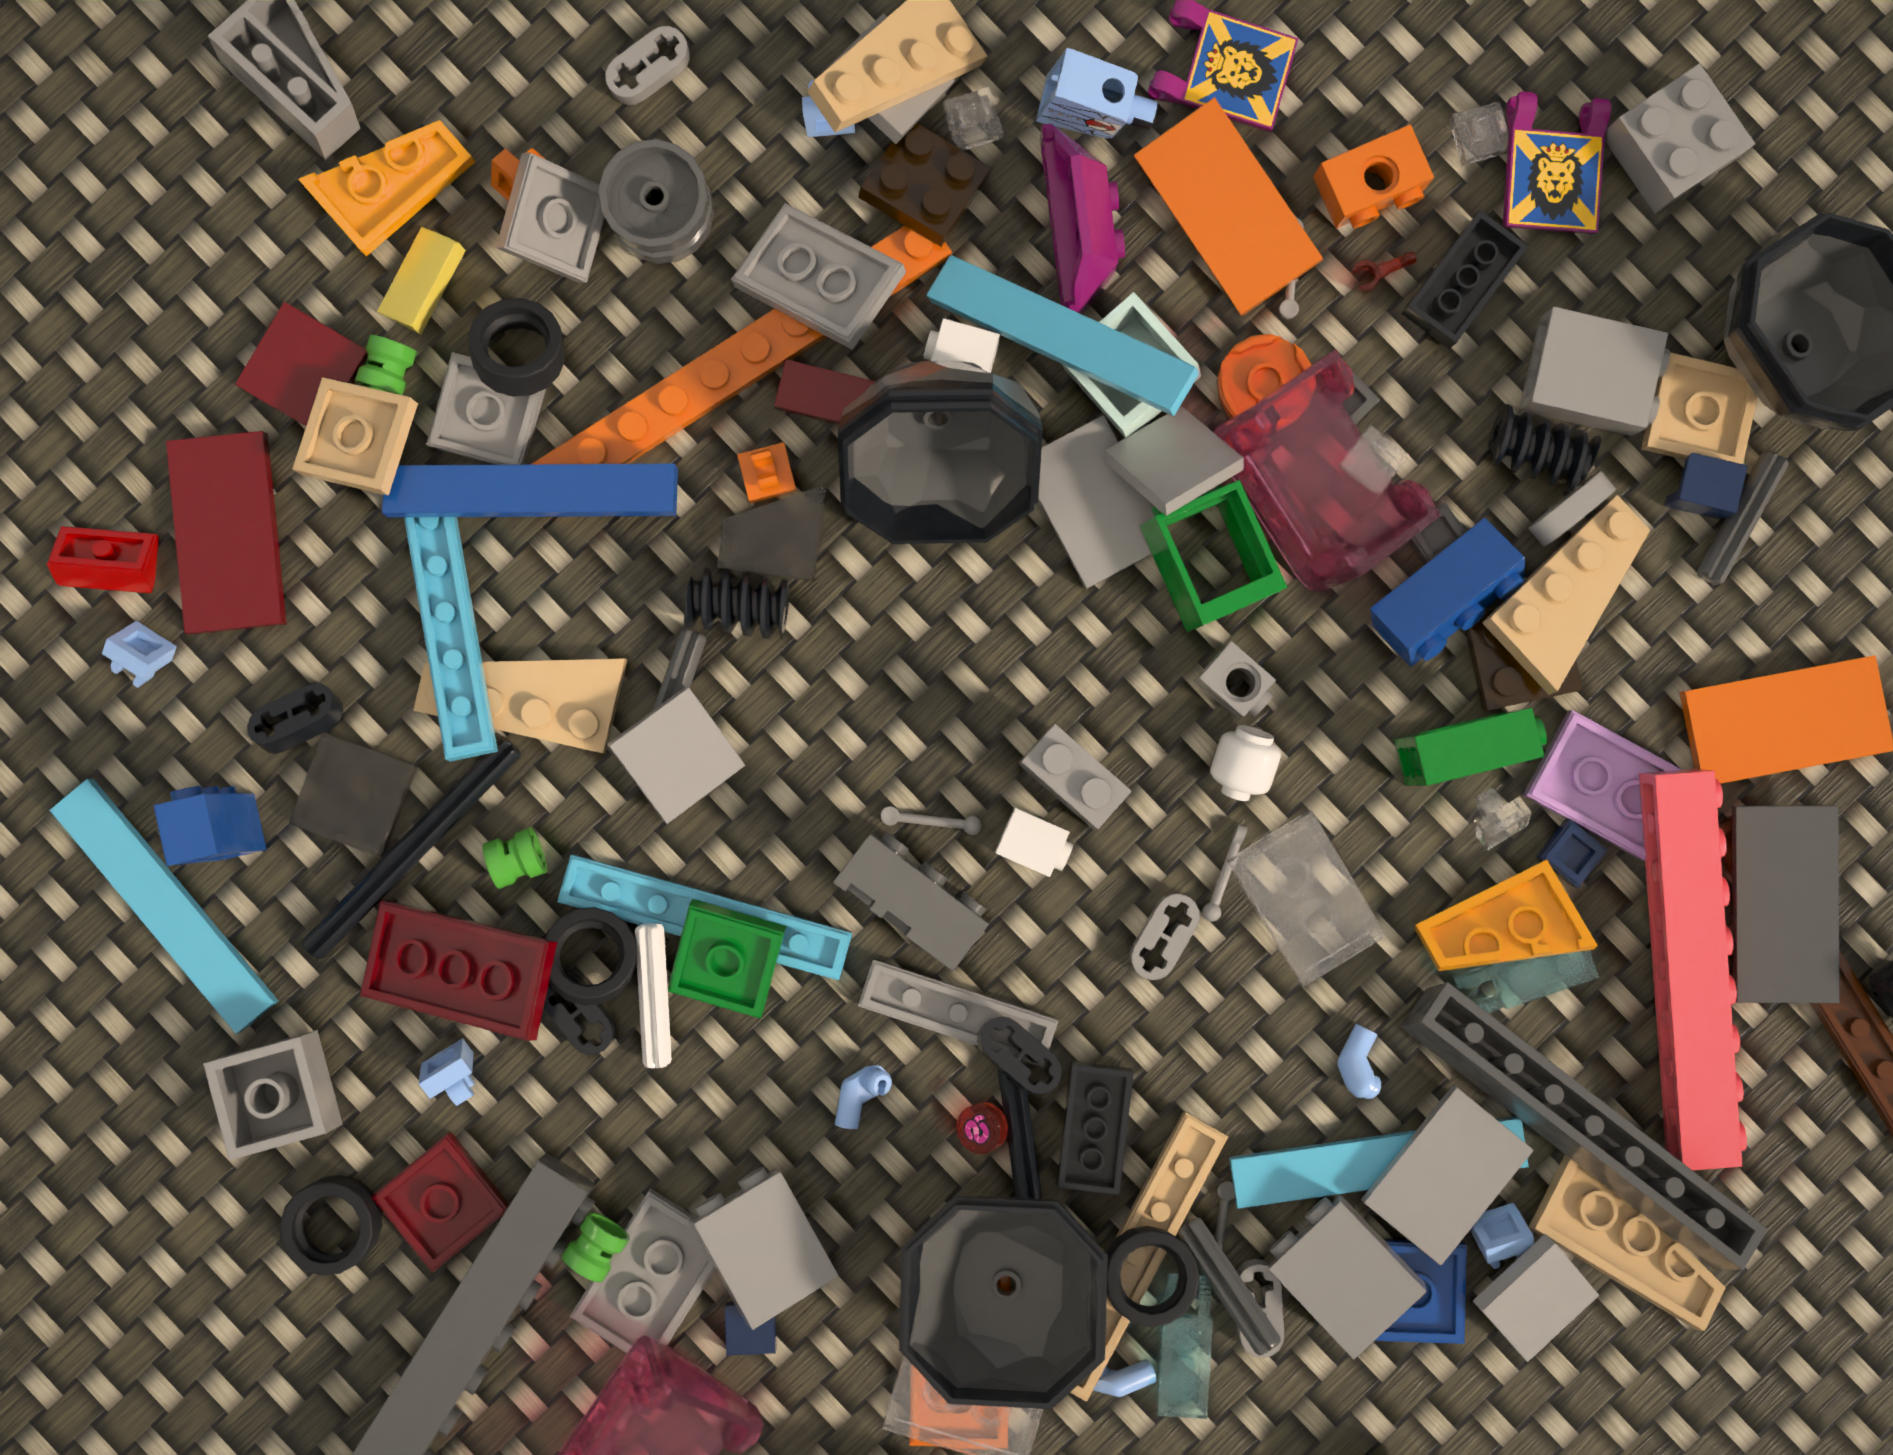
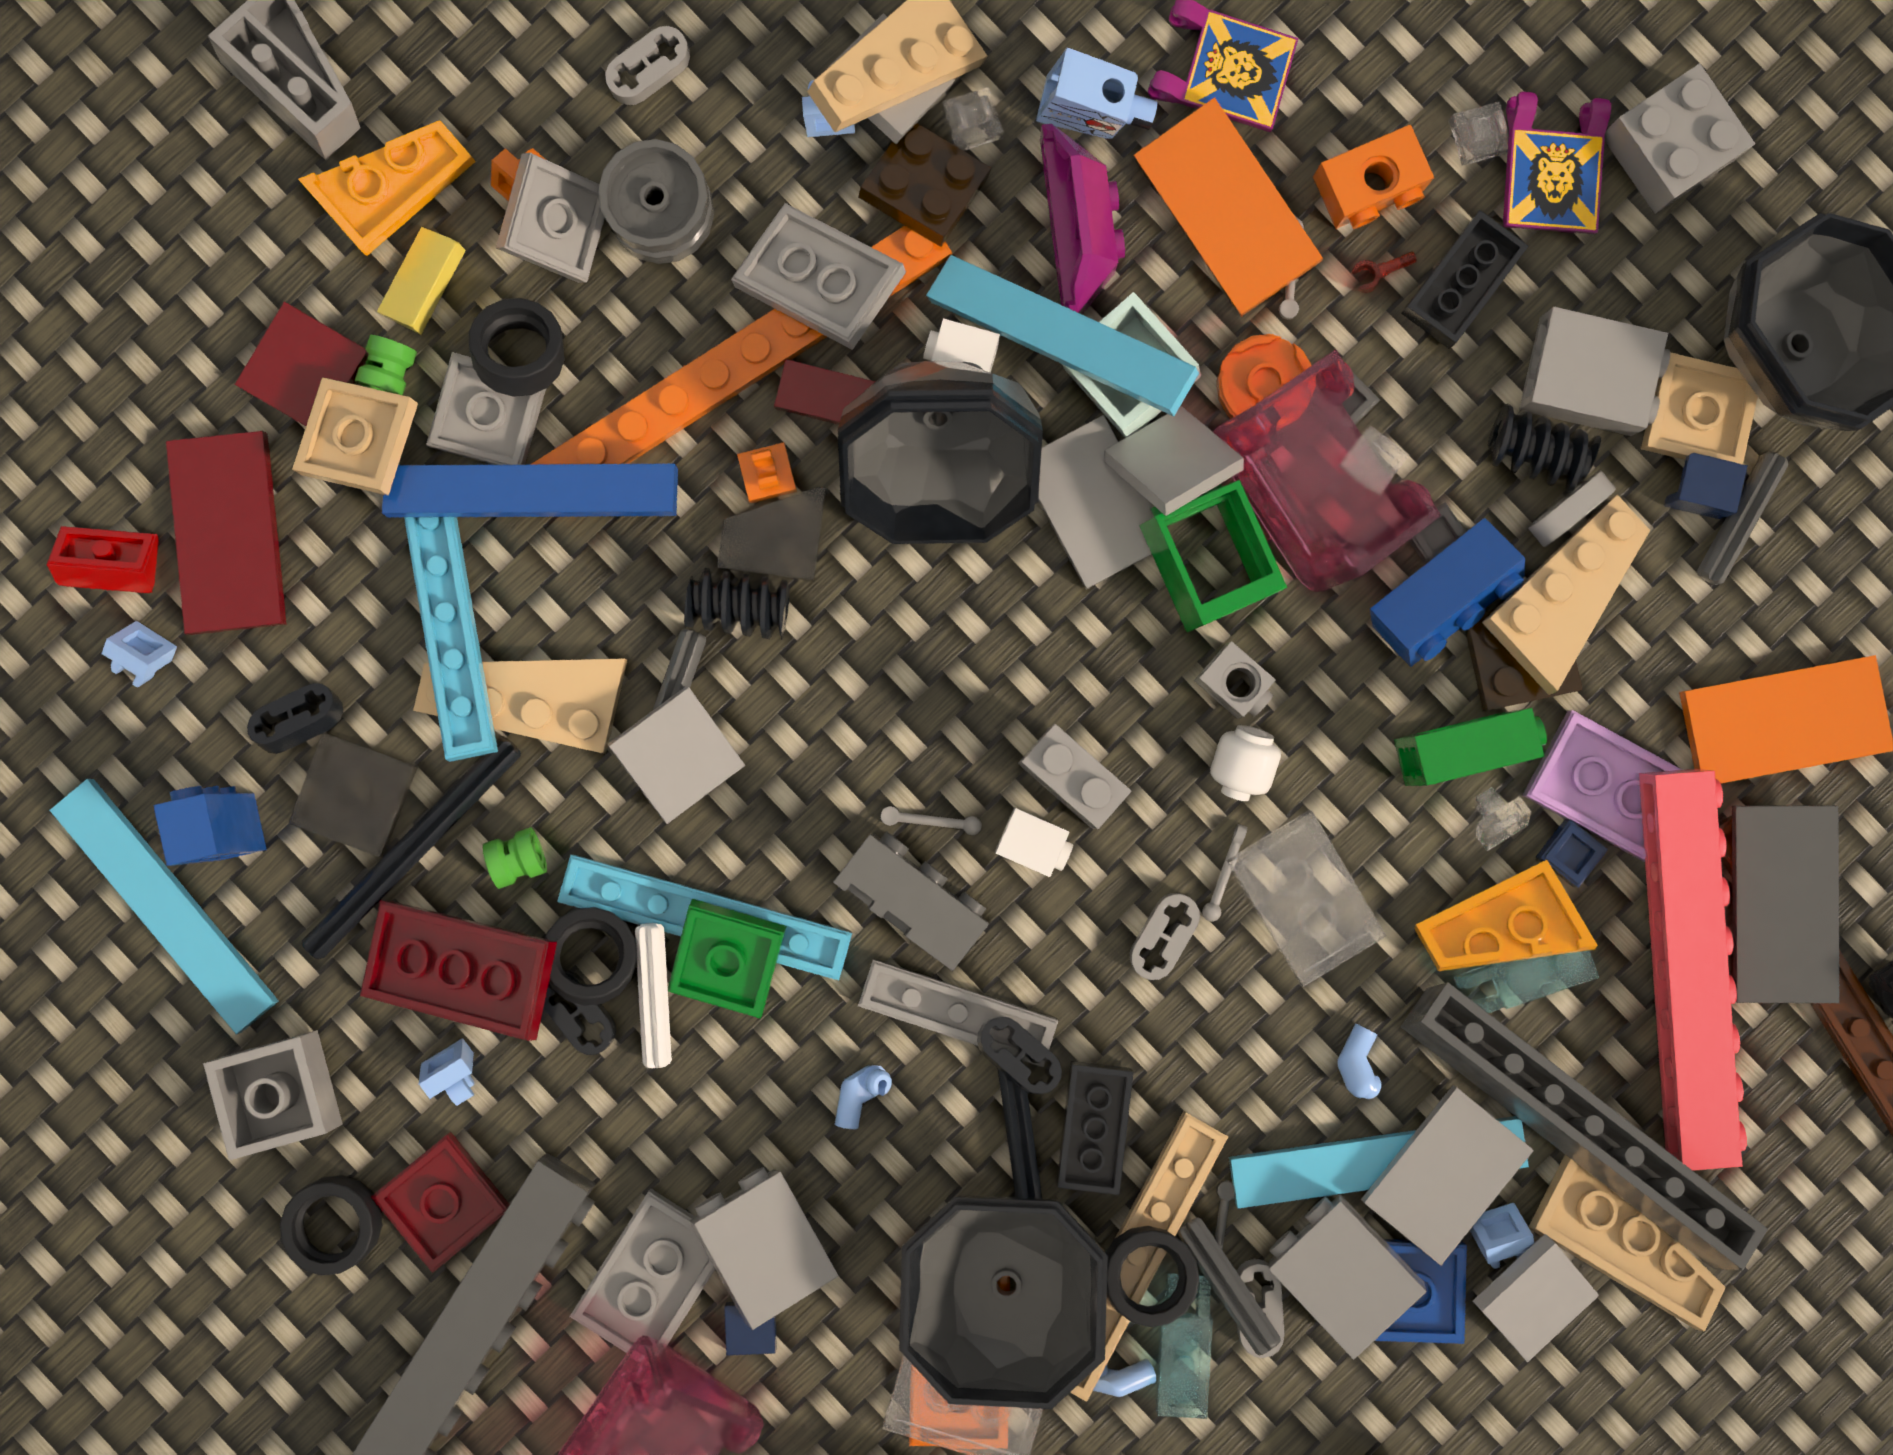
(595, 1247): bright green wheel -> none
(982, 1128): clear red tile -> none

